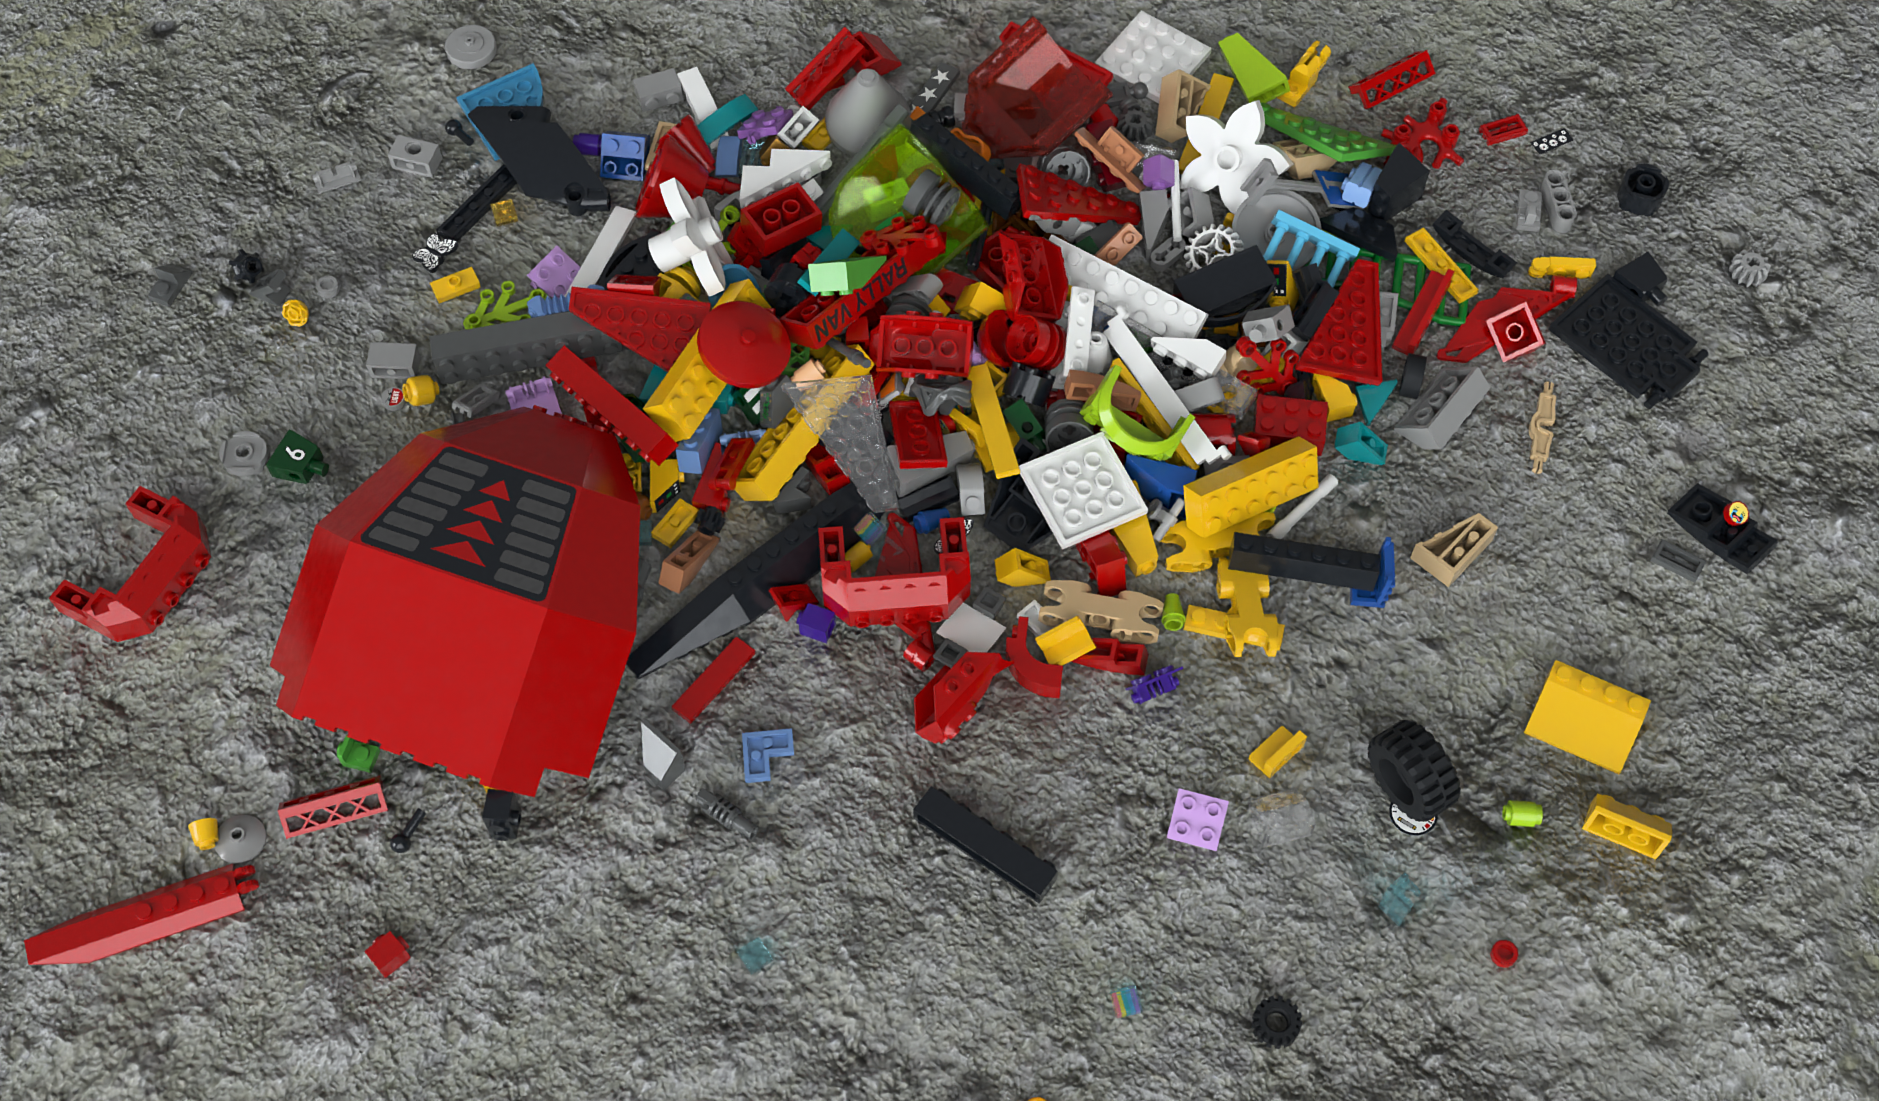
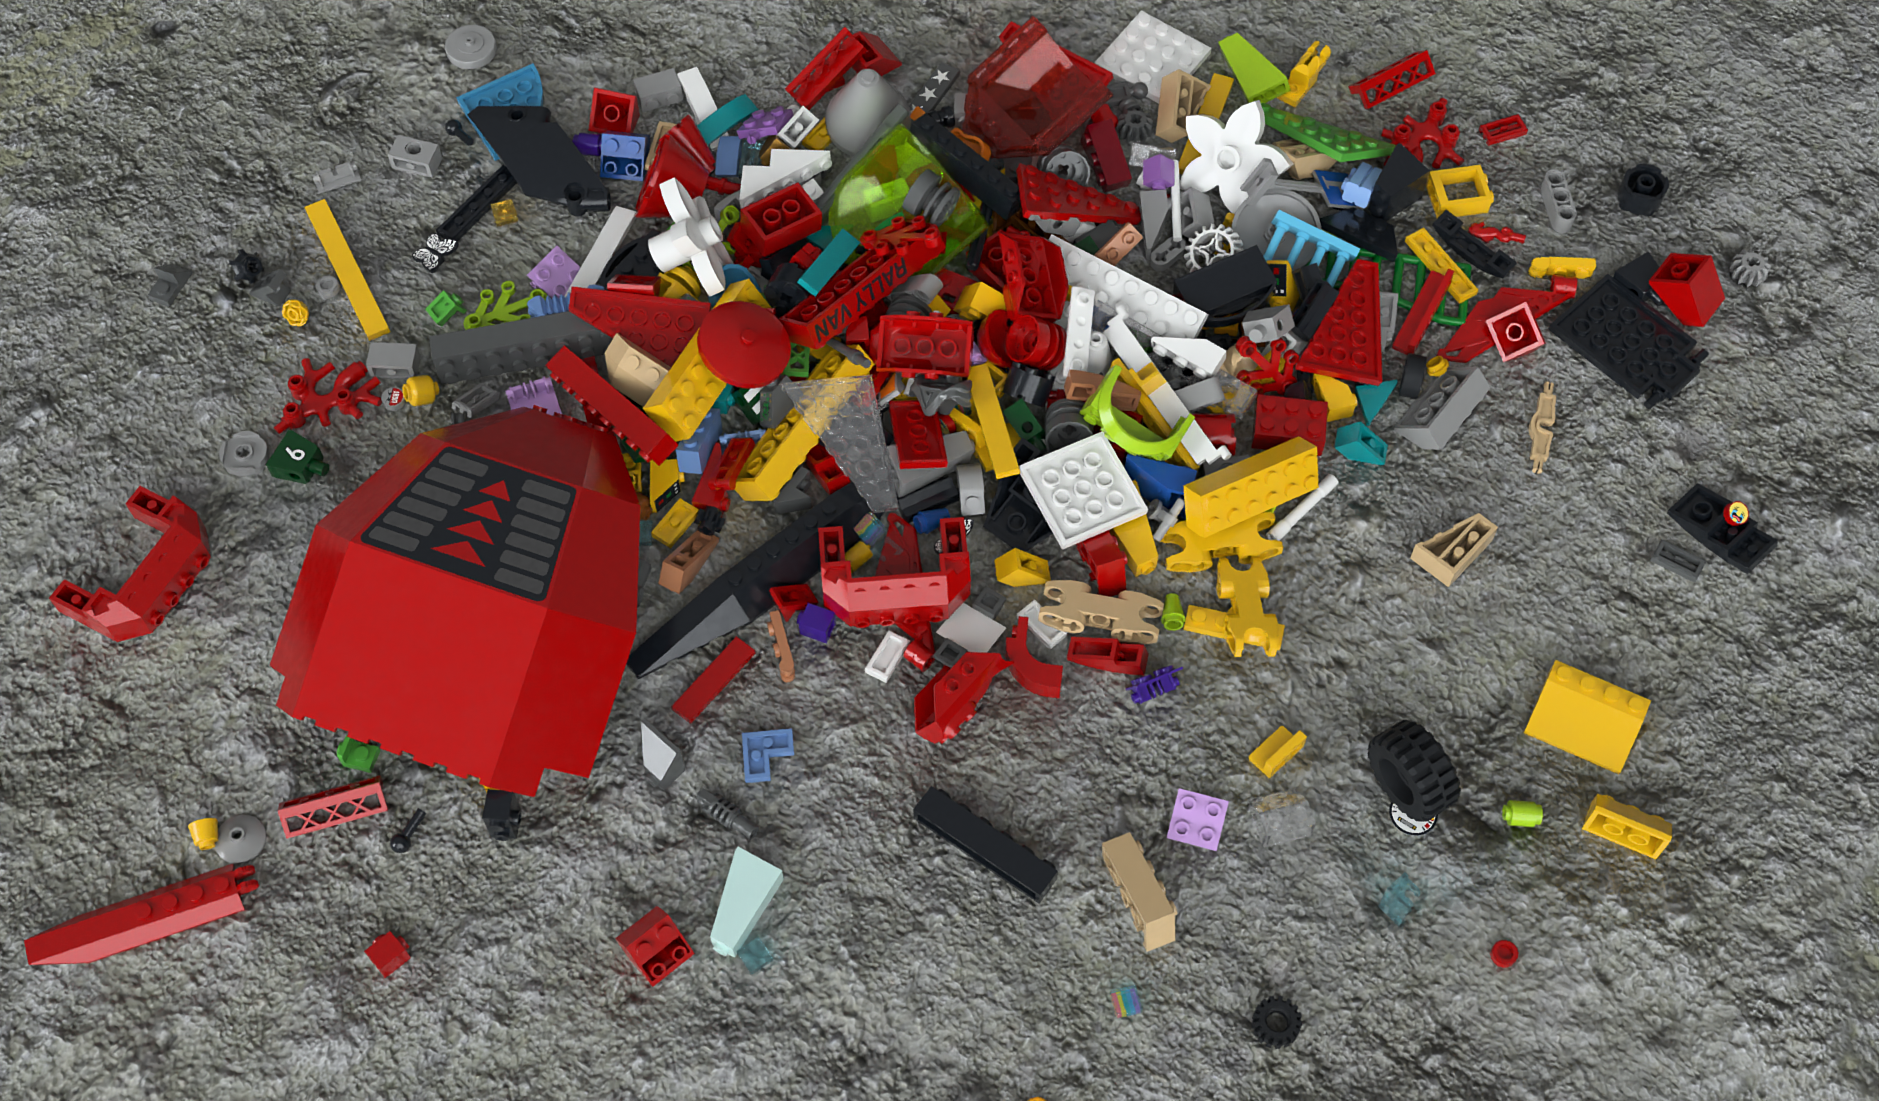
(315, 404): none -> red plant
(347, 270): none -> yellow tile
(445, 306): none -> bright green bracket
(455, 285): yellow plate -> none
(613, 111): none -> red slope
(633, 370): none -> tan wedge
(655, 945): none -> red slope
(744, 899): none -> light aqua slope
(781, 647): none -> nougat plate
(809, 371): light nougat brick -> none
(843, 274): slope -> none
(887, 656): none -> white tile
(1066, 642): yellow panel -> none
(1116, 153): nougat bracket -> none
(1140, 890): none -> tan wedge
(1148, 378): none -> yellow panel
(1253, 443): red slope -> none
(1304, 561): black brick -> none
(1384, 583): blue plate -> none
(1437, 366): none -> yellow plate
(1459, 207): none -> yellow window
(1489, 233): none -> red animal
(1529, 210): light grey hinge -> none
(1552, 141): black sticker -> none
(1689, 287): none -> red slope

